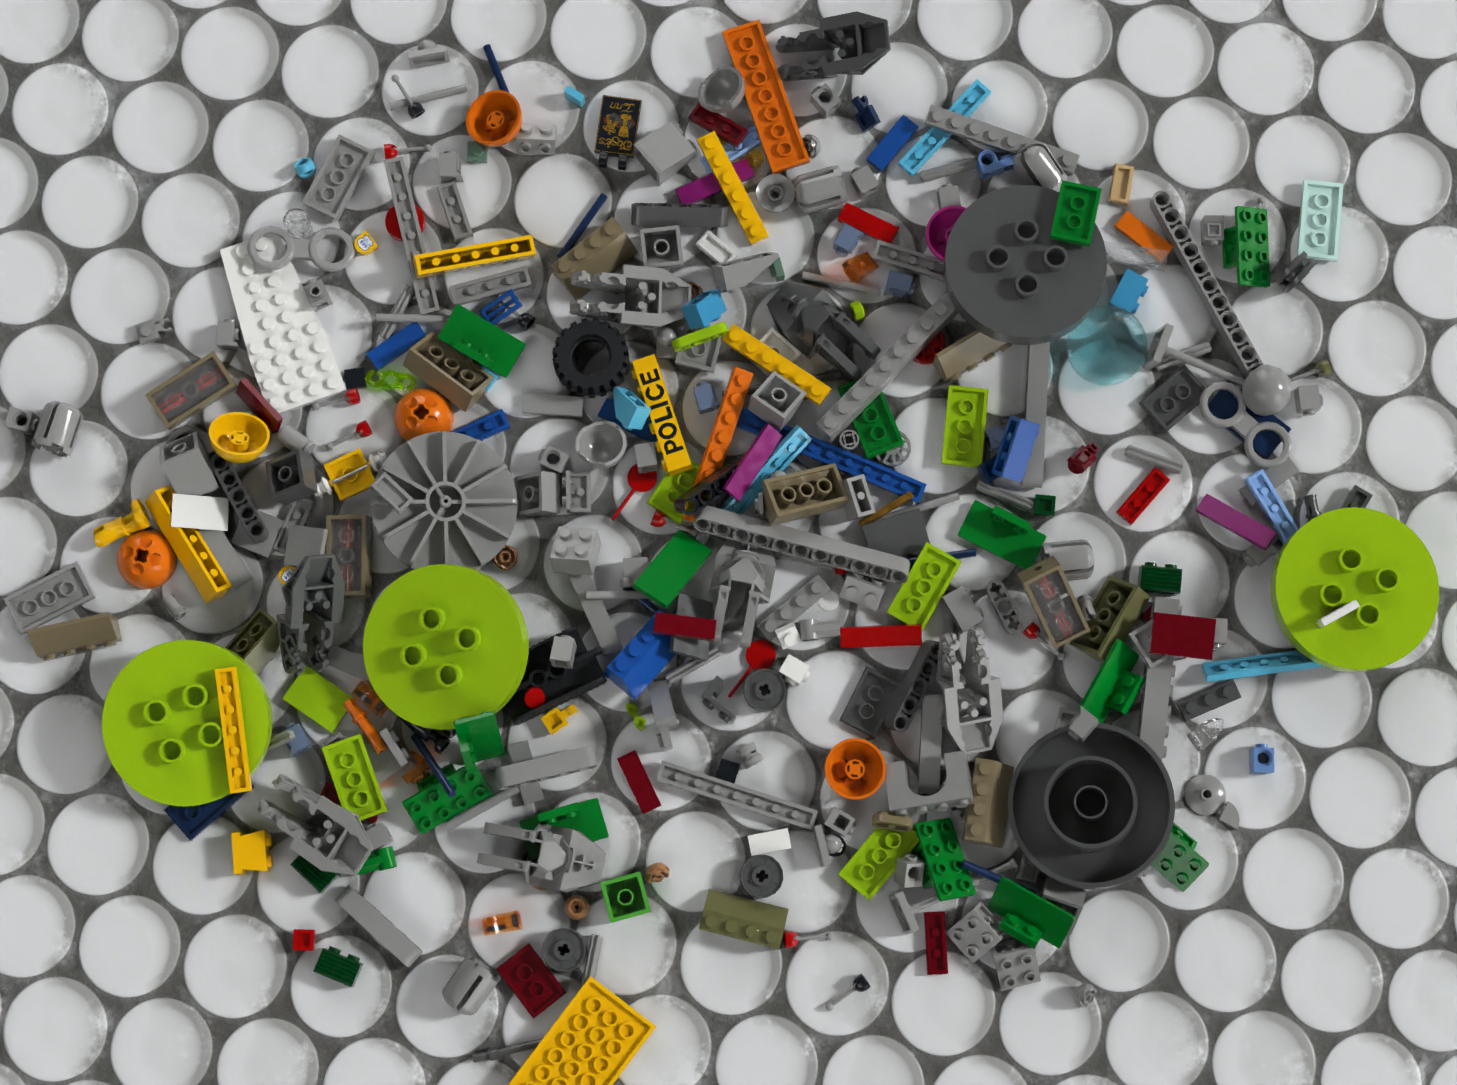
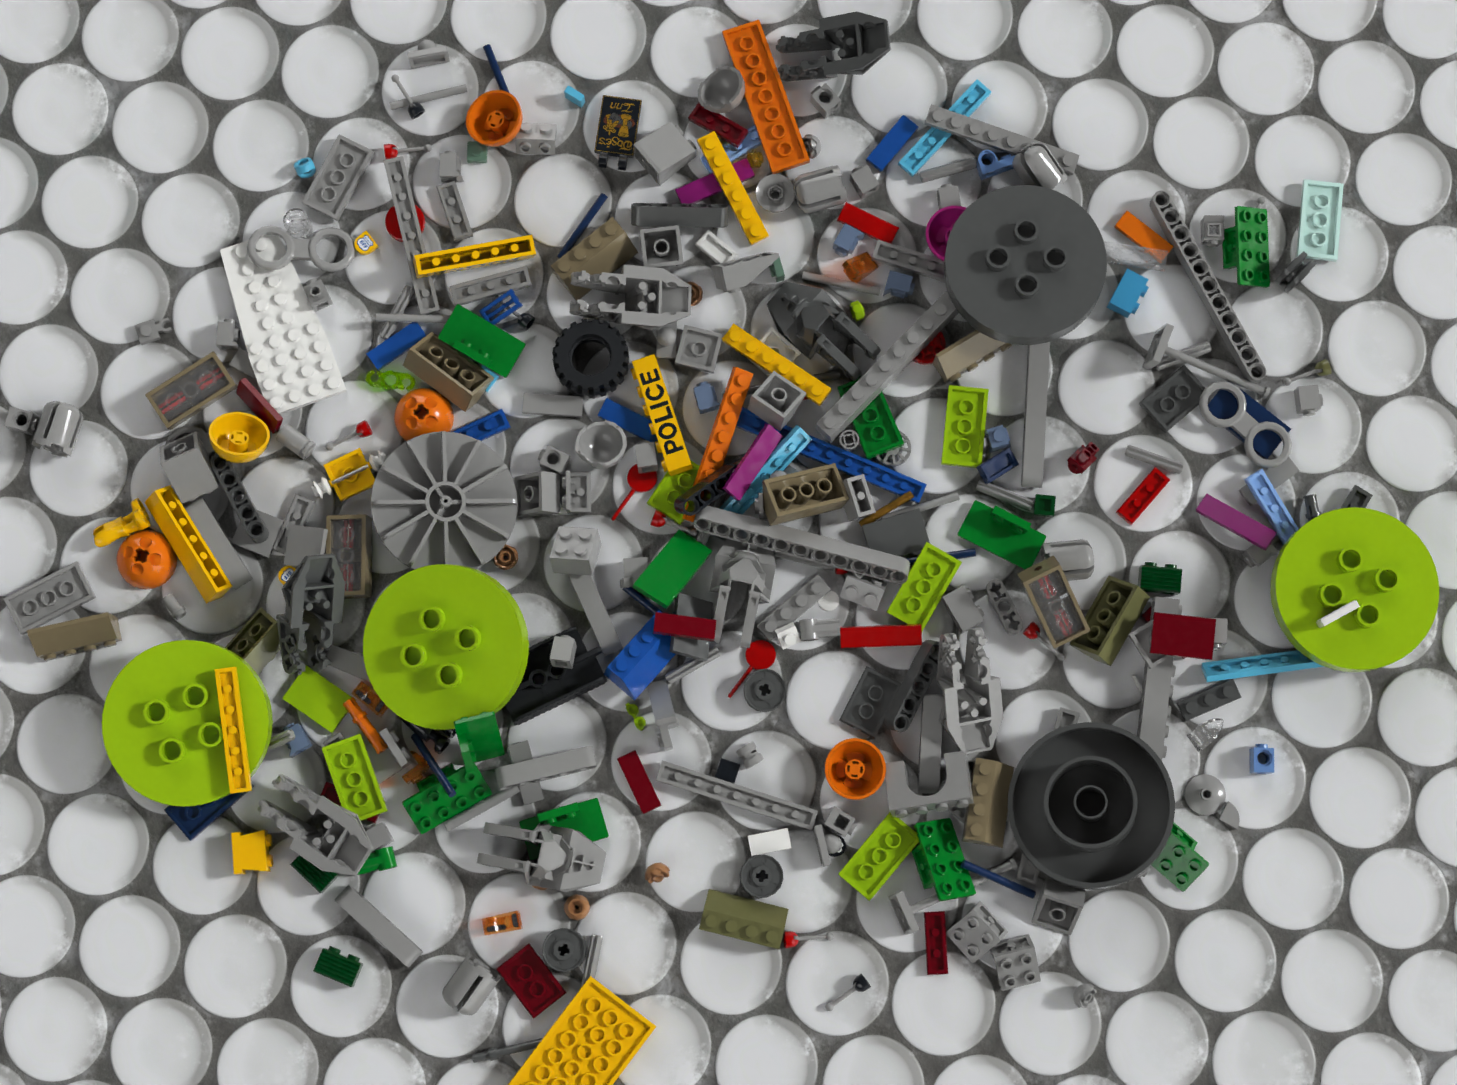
(200, 512): white sticker -> none
(291, 477): dark grey brick -> none
(304, 940): red plate -> none
(351, 397): hinge -> none
(355, 378): black tile -> none
(391, 493): light grey tile -> none
(534, 697): red tile -> none
(556, 719): yellow plate -> none
(614, 595): light grey bar -> none
(625, 897): bright green brick -> none
(630, 409): medium azure slope -> none
(700, 337): lime beam -> none
(704, 309): dark azure brick -> none
(714, 689): dark grey bracket -> none
(794, 671): white brick -> none
(866, 116): dark blue plate -> none
(890, 822): dark tan plate -> none
(910, 878): light grey brick -> none
(1015, 448): blue brick -> none
(1029, 915): green bracket -> none
(1075, 213): green plate -> none
(1082, 725): light grey window -> none
(1085, 603): light grey pin -> none
(1107, 346): clear light blue dish -> none
(1114, 683): green bracket -> none
(1121, 184): tan tile -> none
(1266, 390): light grey cylinder -> none

